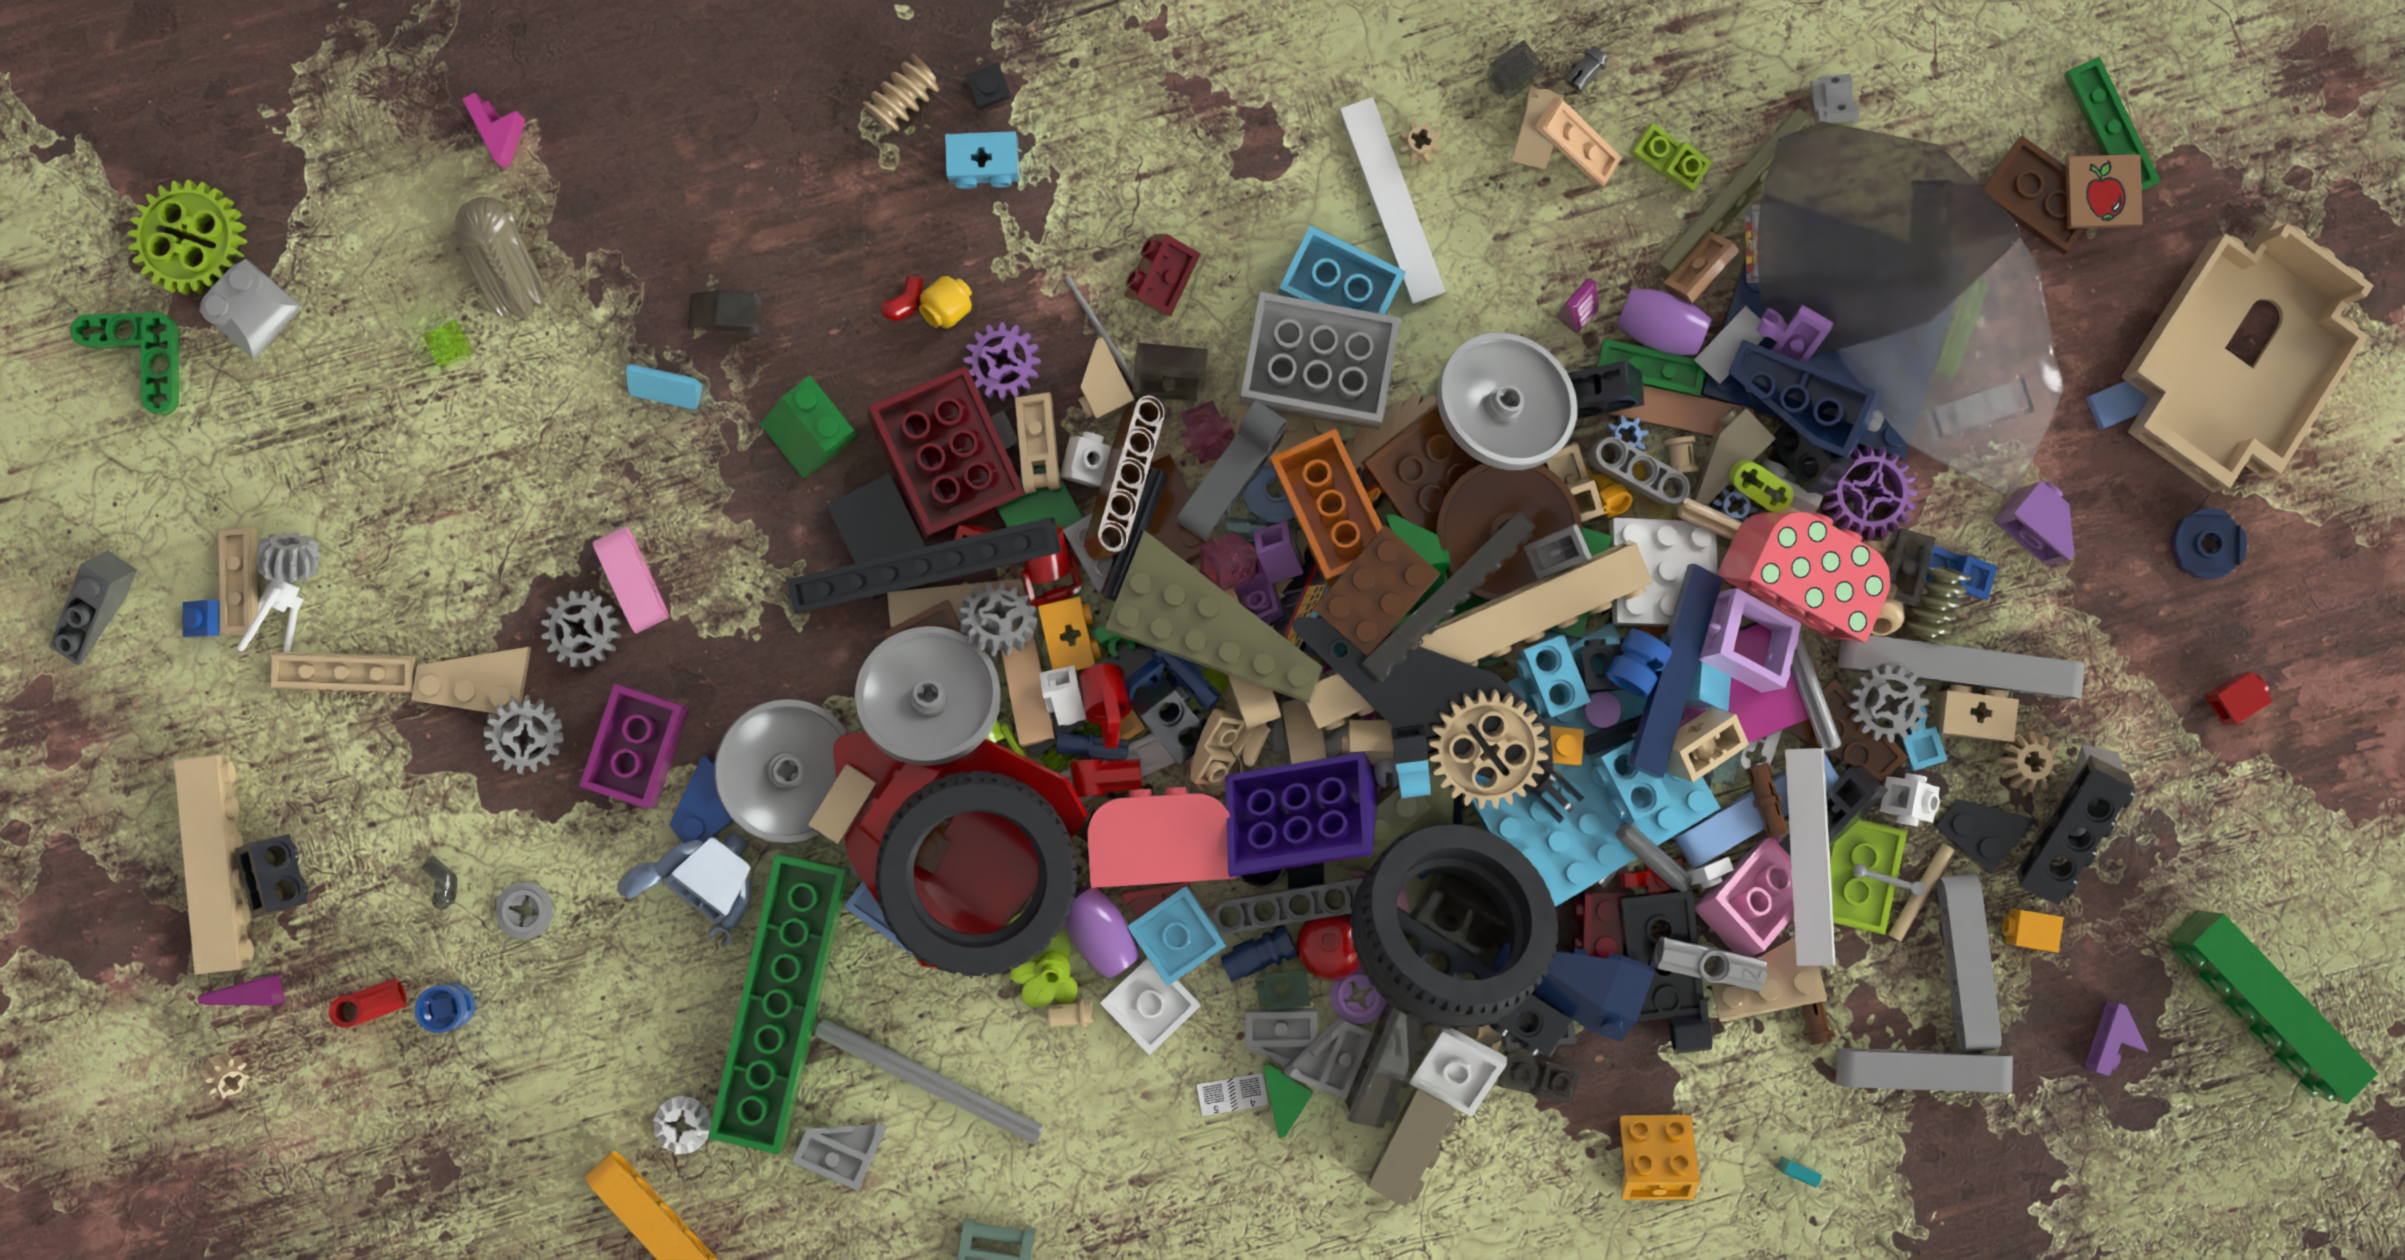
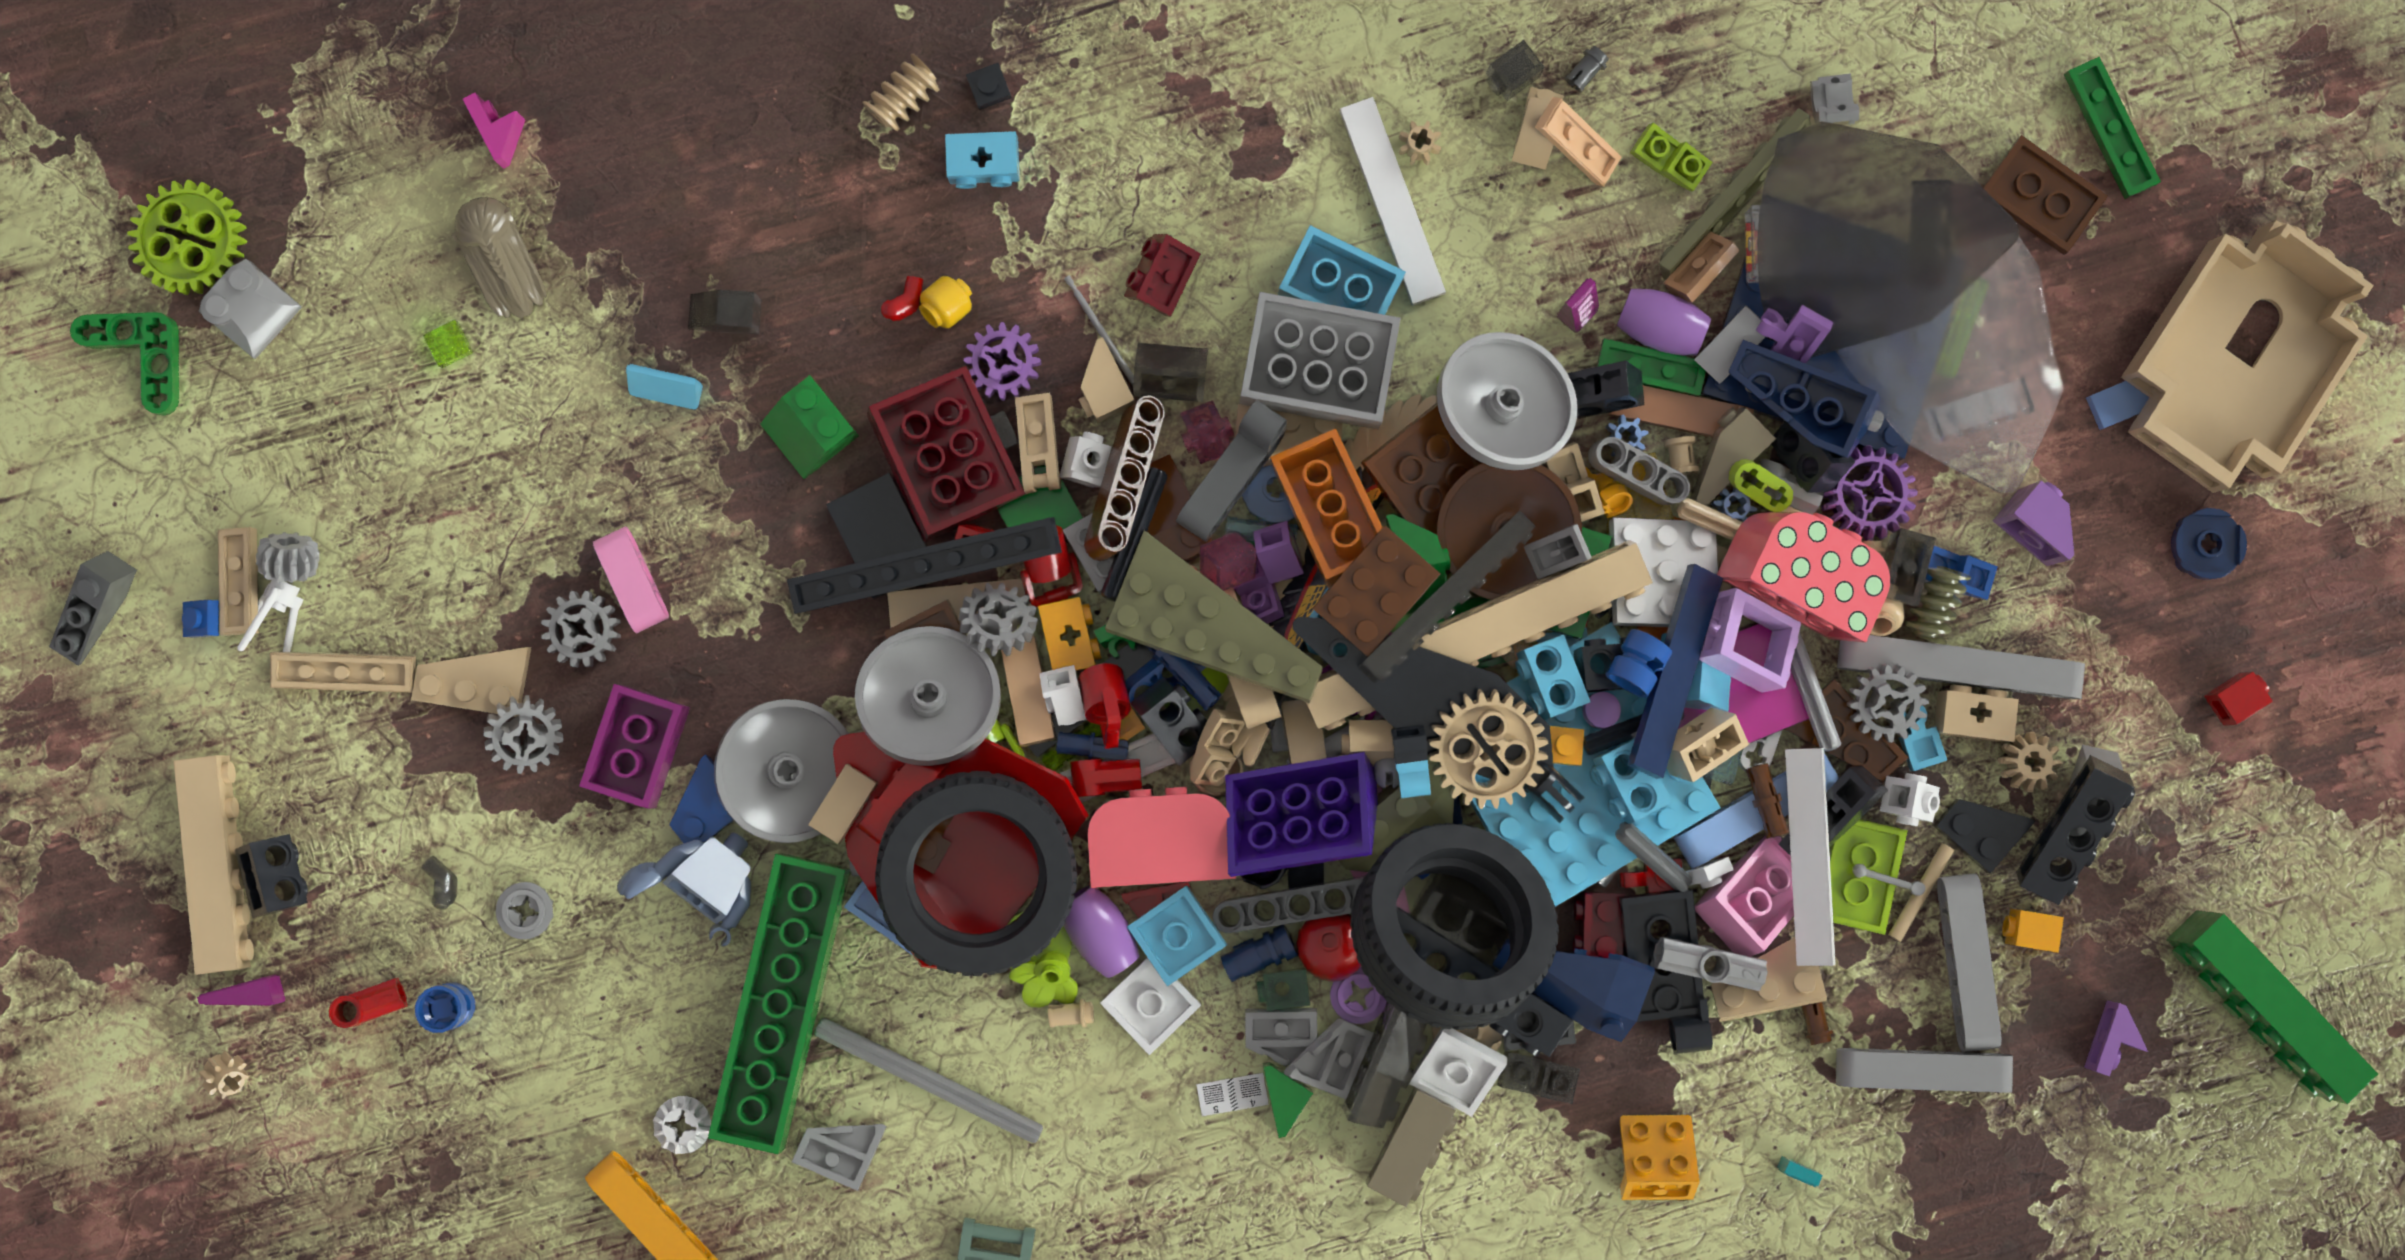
(2104, 191): medium nougat tile -> none

